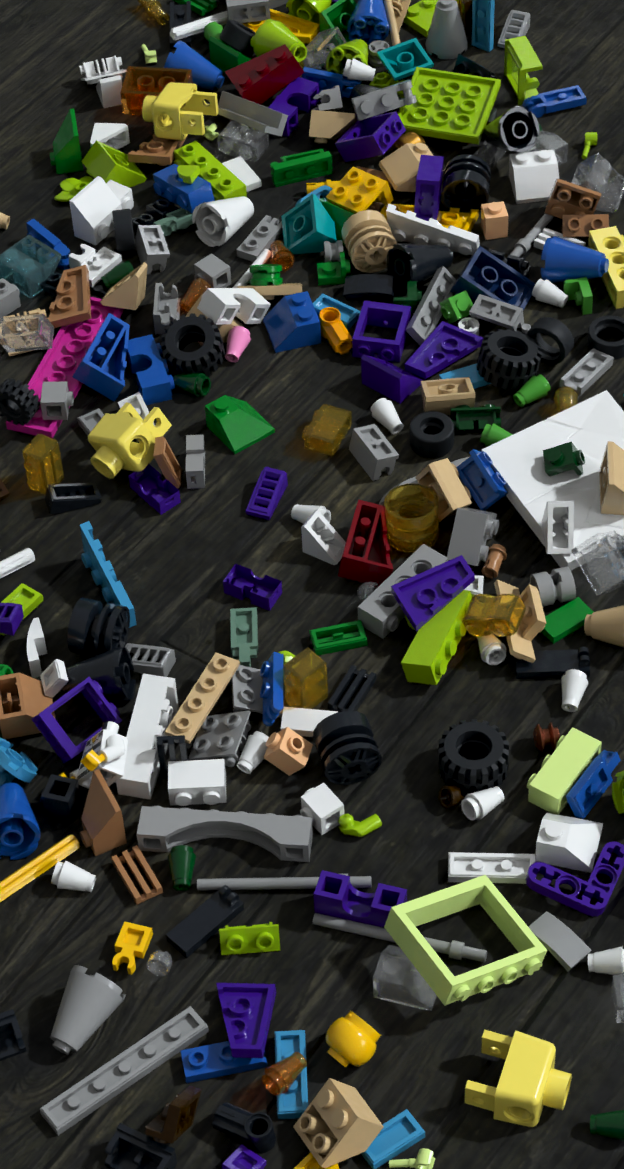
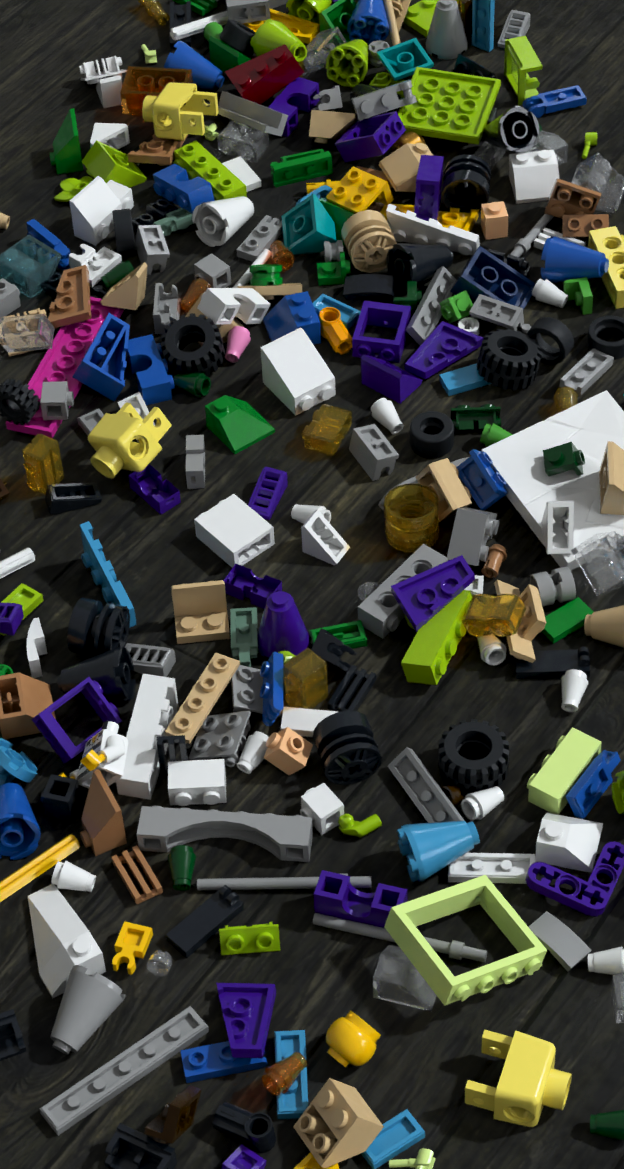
(54, 678): white tile -> none
(61, 940): none -> white wedge
(167, 461): medium nougat tile -> none
(188, 172): lime tile -> none
(200, 612): none -> tan bracket
(234, 531): none -> white brick
(281, 626): none -> dark purple cone
(296, 372): none -> white slope
(329, 79): blue hinge -> none
(331, 649): none -> black hinge
(358, 71): white cone -> none
(367, 548): dark red wedge -> none
(423, 788): none -> light grey plate
(435, 845): none -> dark azure cone
(447, 394): tan slope -> none
(532, 390): bright green cone -> none
(546, 737): copper wheel -> none

